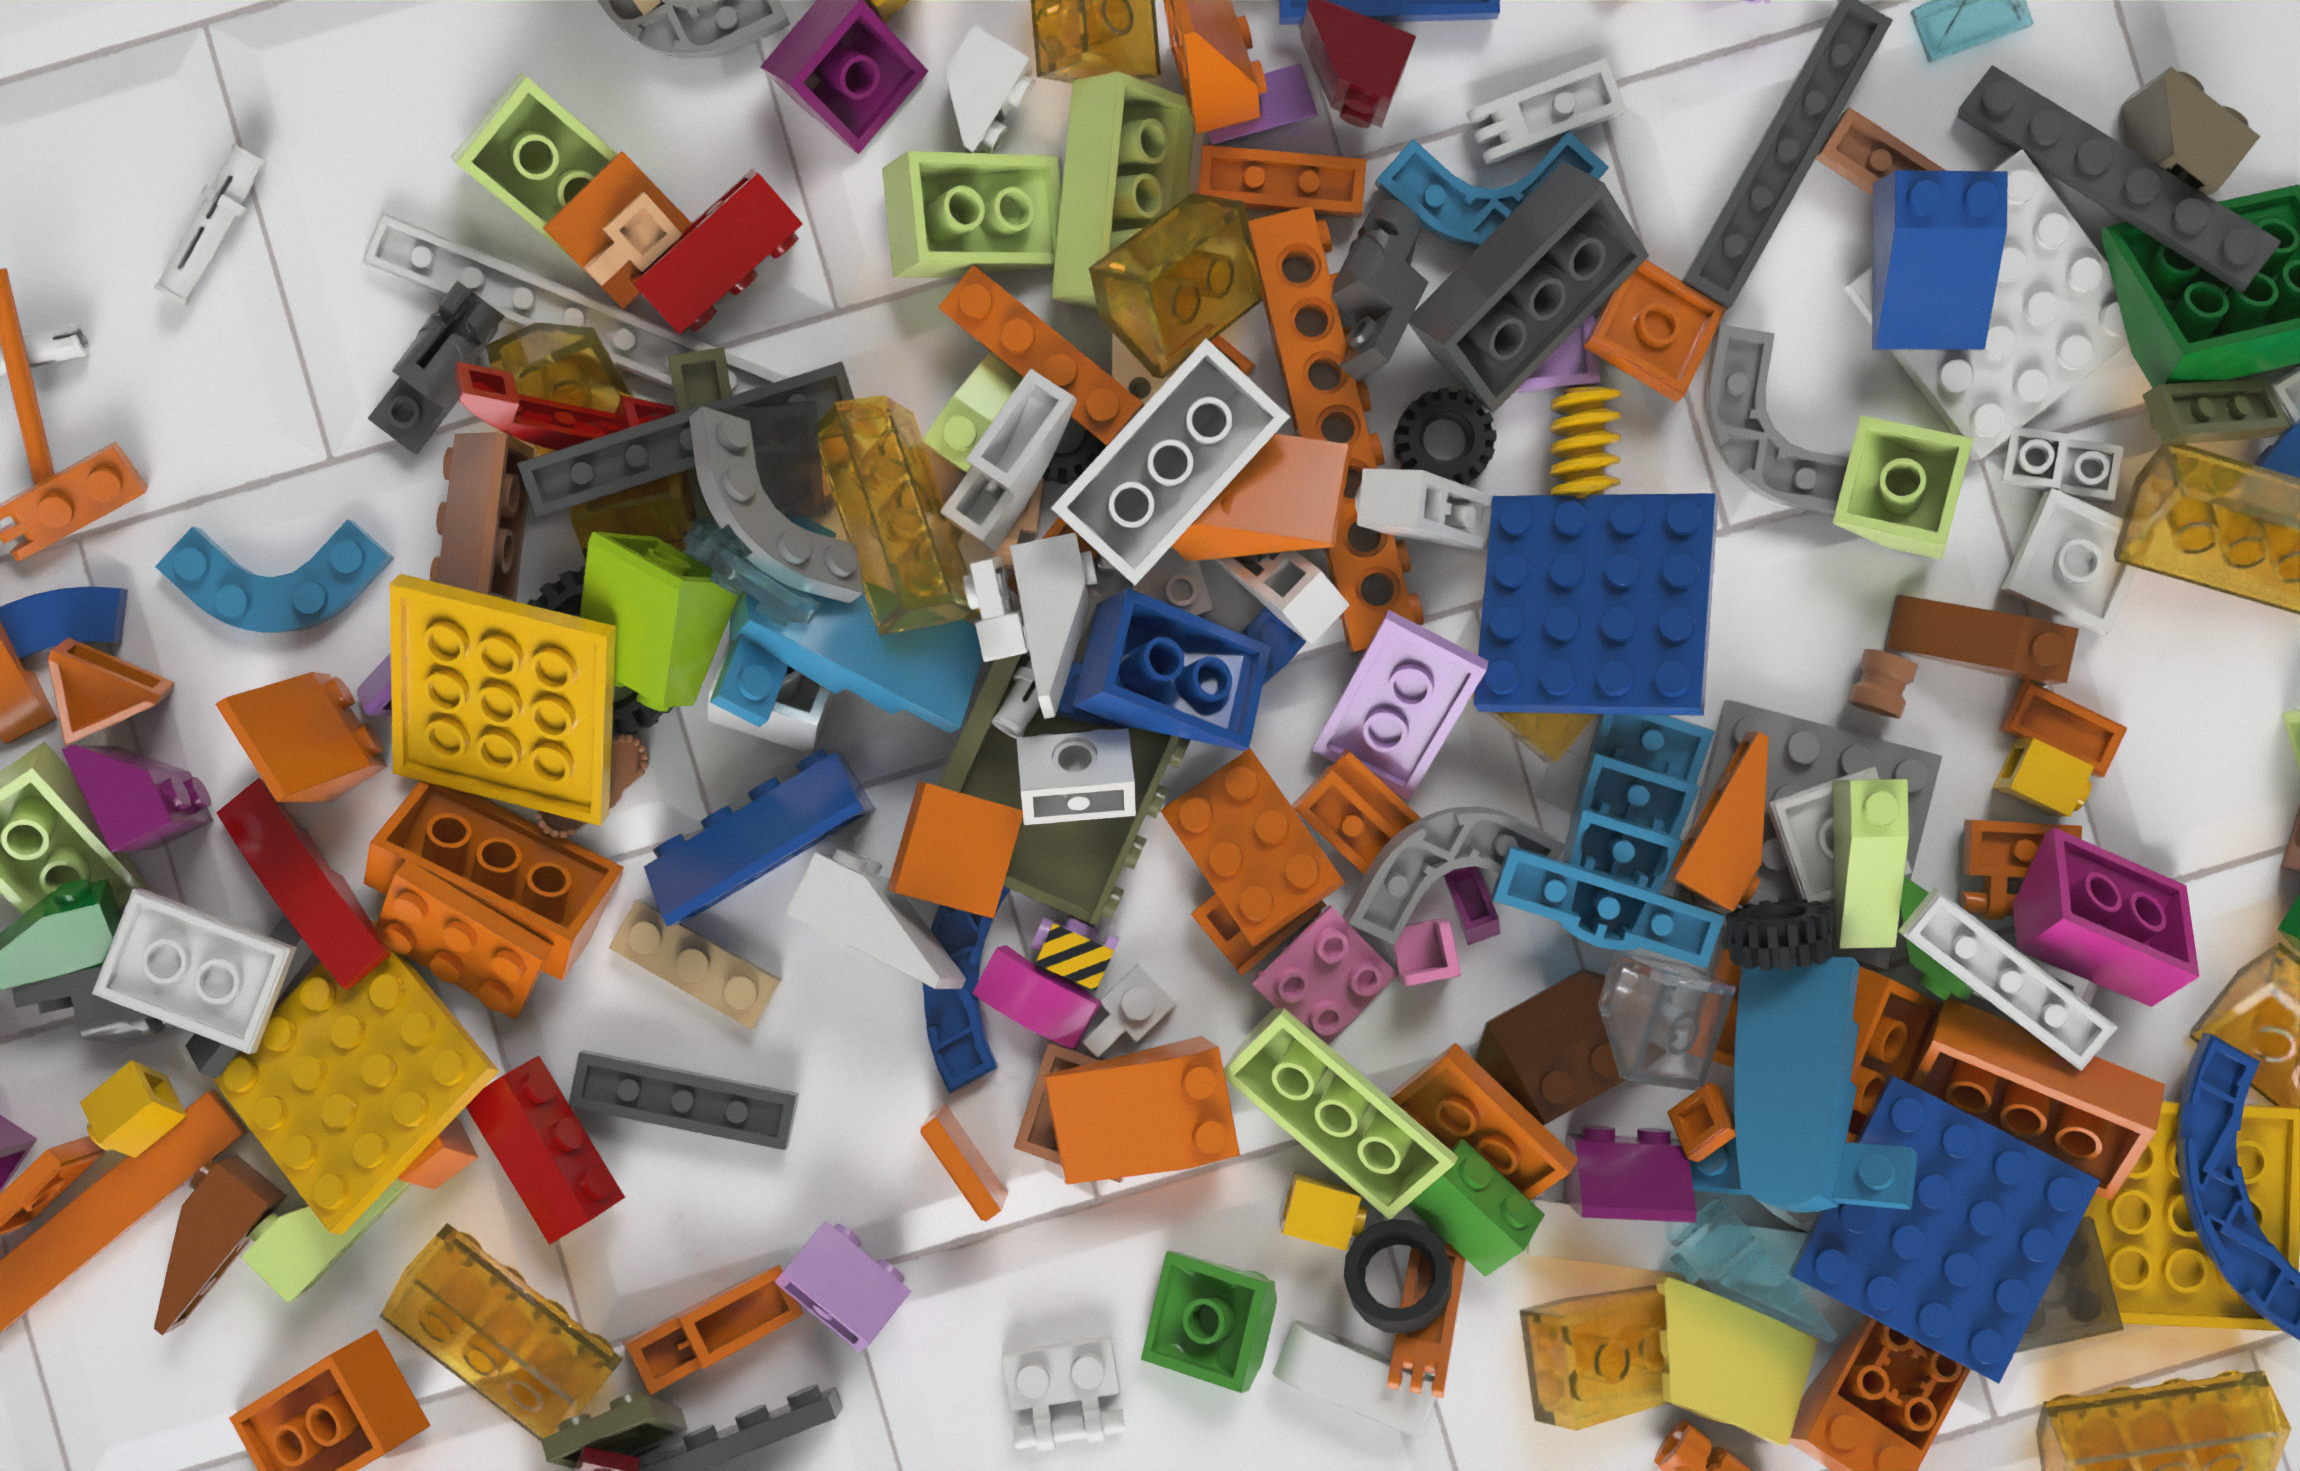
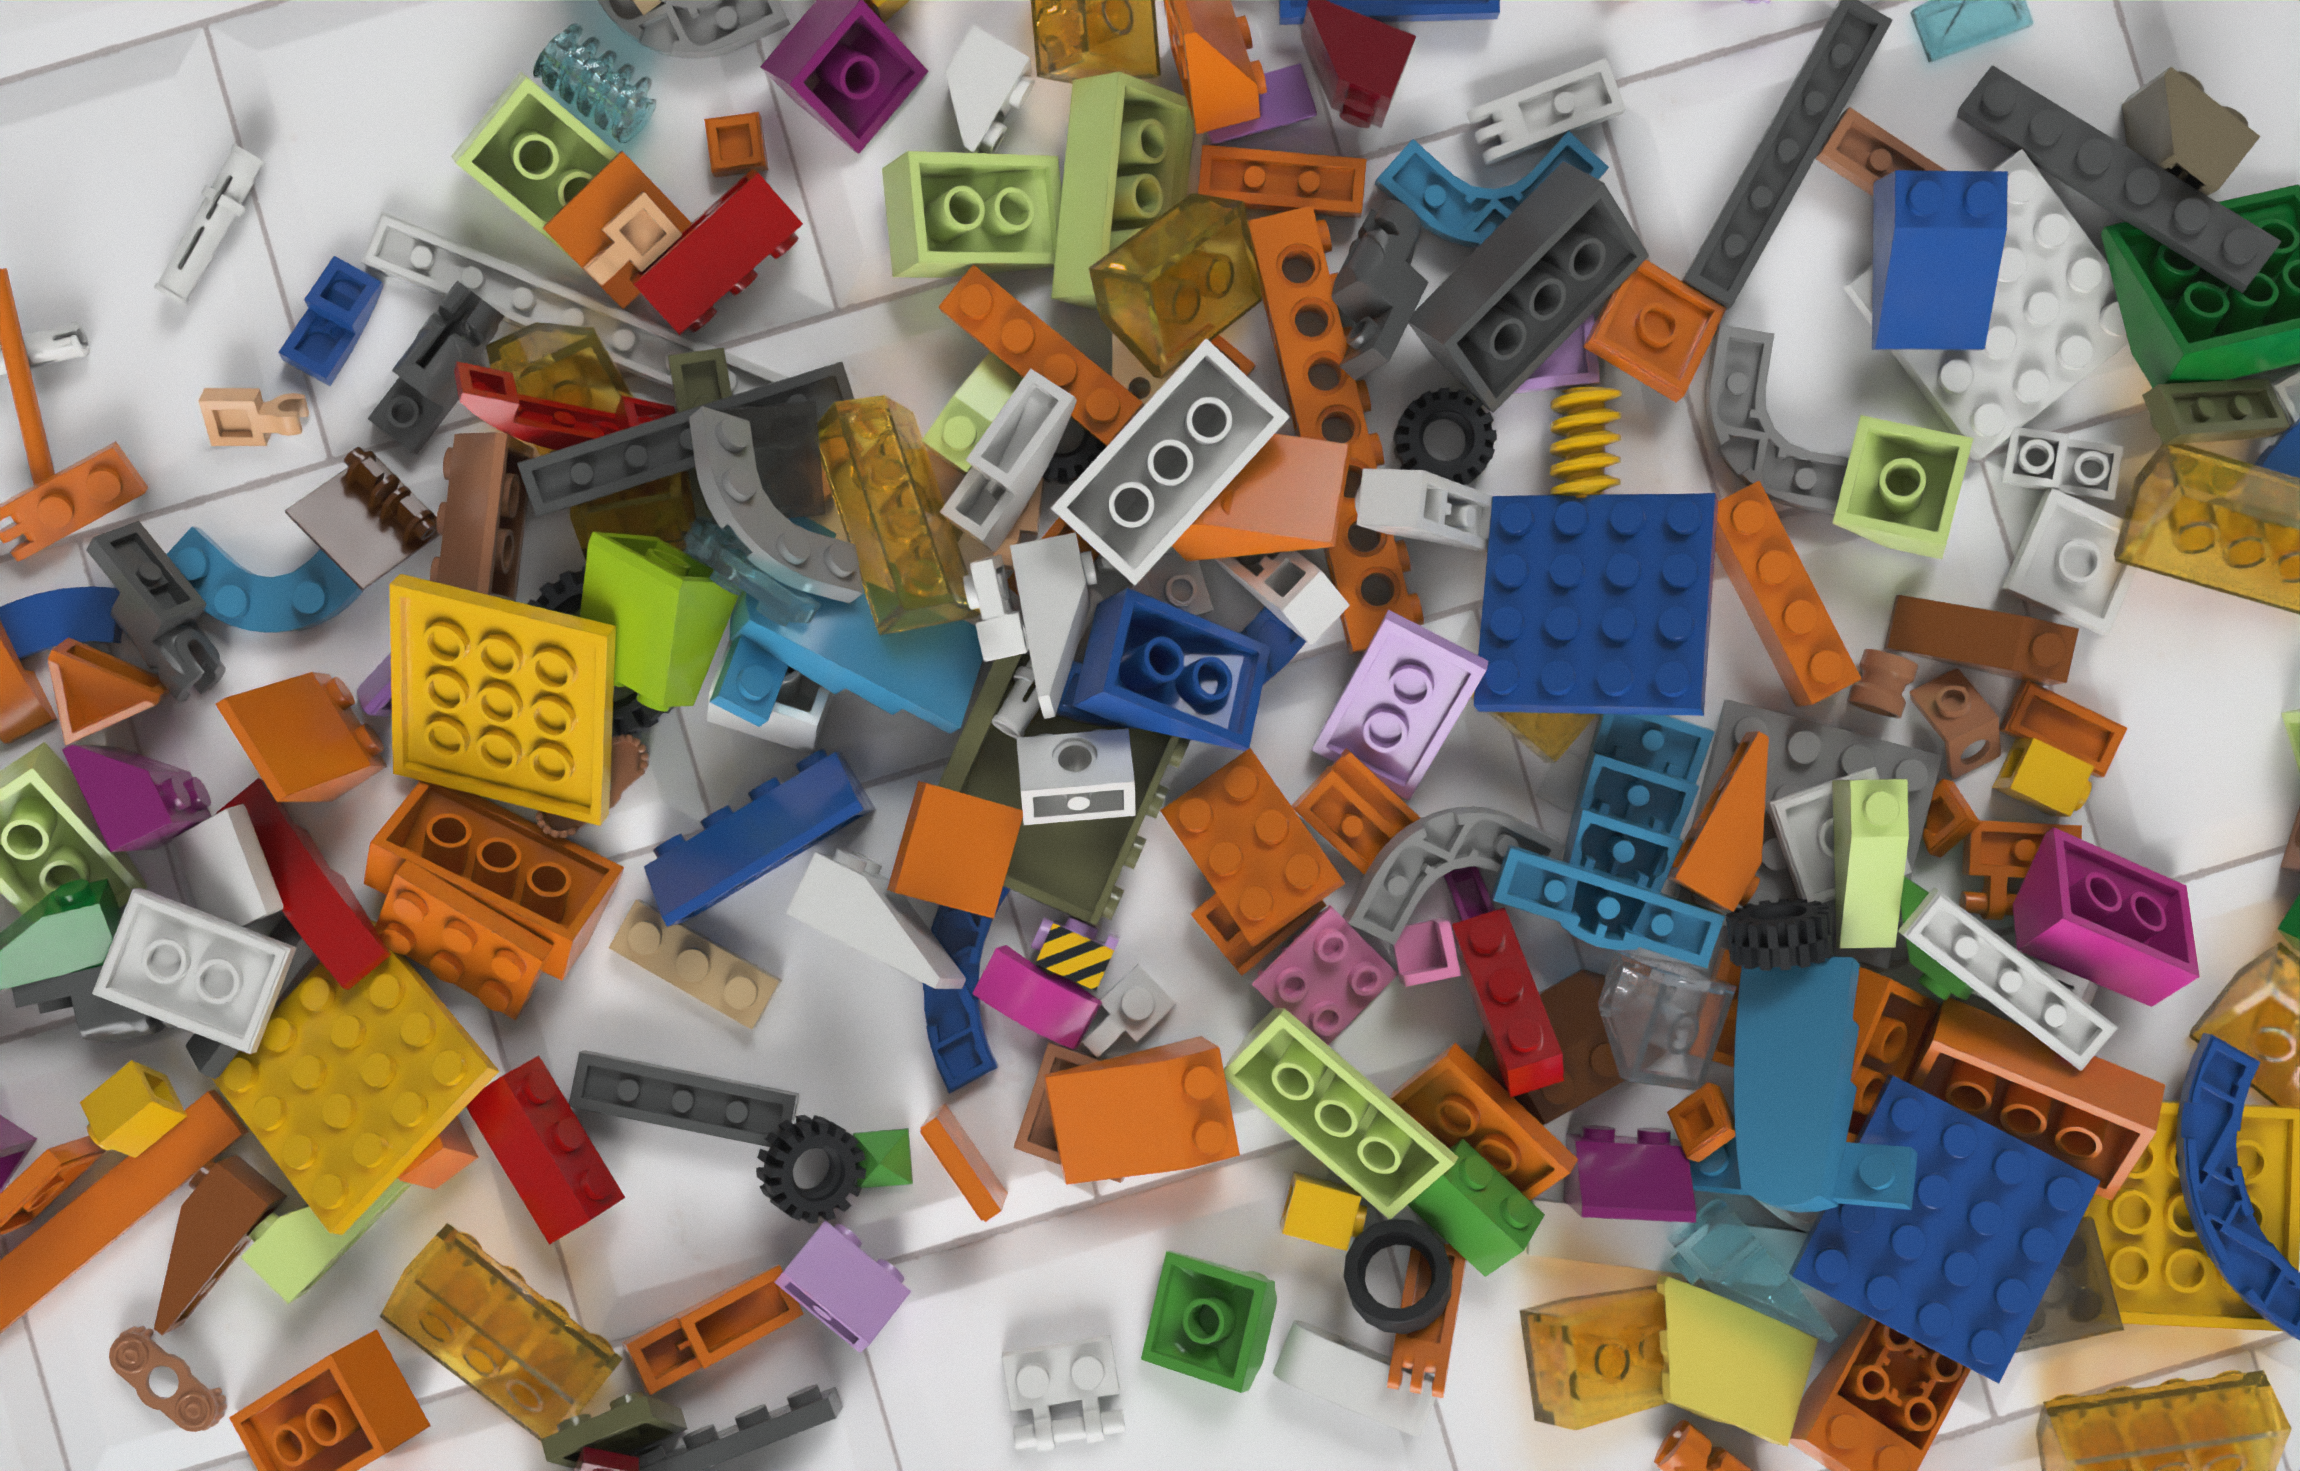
(158, 610): none -> dark grey plate
(192, 1405): none -> nougat piece
(228, 868): none -> white tile
(243, 418): none -> light nougat plate
(334, 320): none -> blue slope
(365, 519): none -> hinge
(595, 85): none -> clear light blue piece
(736, 144): none -> orange tile
(836, 1185): none -> black tyre
(886, 1157): none -> bright green slope
(1508, 1002): none -> red brick
(1781, 598): none -> orange brick
(1947, 819): none -> orange tile
(1959, 719): none -> nougat bracket

